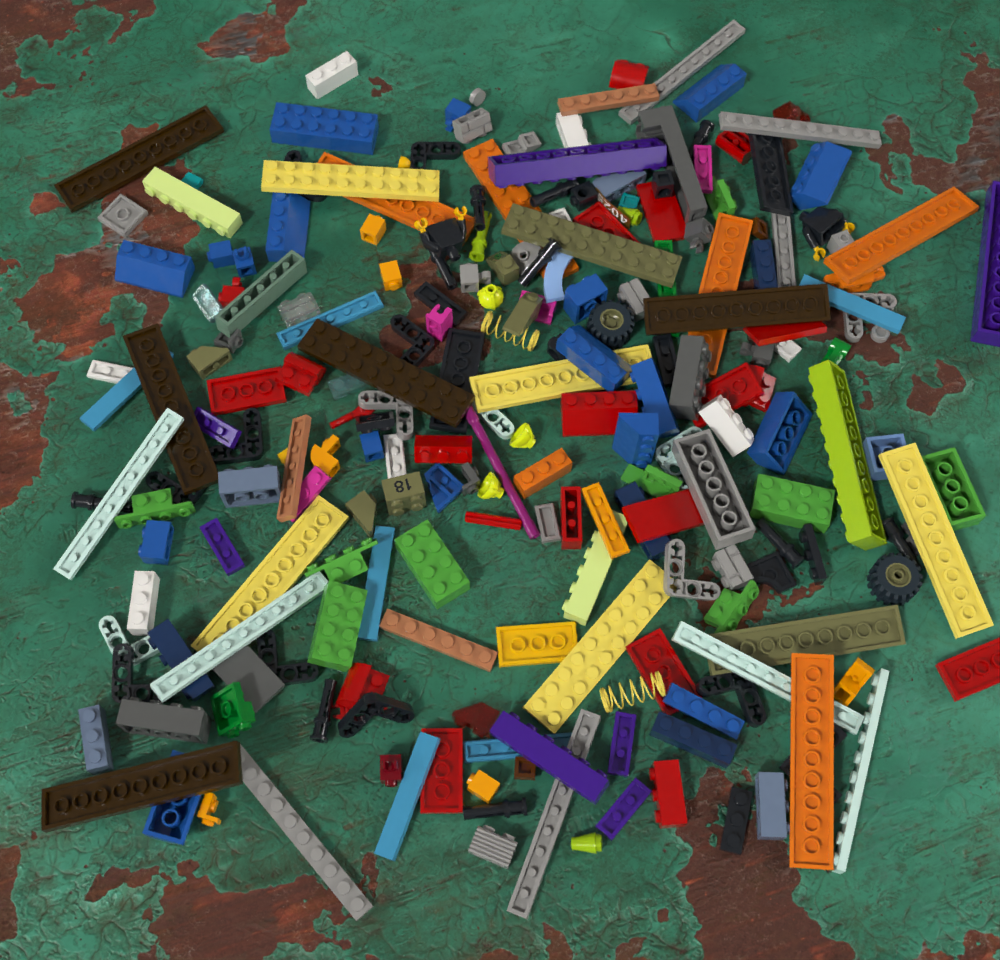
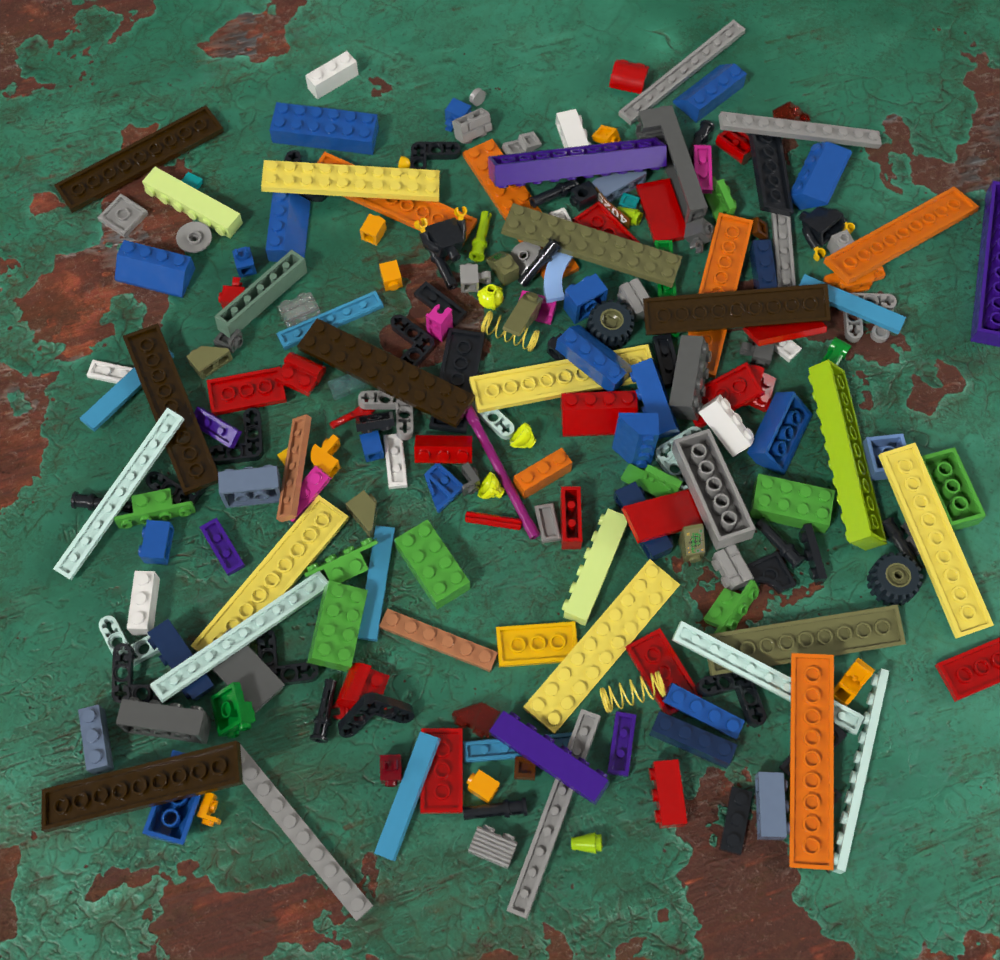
(194, 231): none -> light grey dish
(207, 302): clear light blue plate -> none
(221, 254): blue brick -> none
(404, 493): olive brick -> none
(478, 202): black pin -> none
(605, 520): light orange tile -> none
(606, 135): none -> light orange bracket
(608, 99): nougat plate -> none
(623, 809): dark purple plate -> none
(662, 184): black brick -> none
(681, 583): light grey beam -> none
(692, 543): none -> olive slope

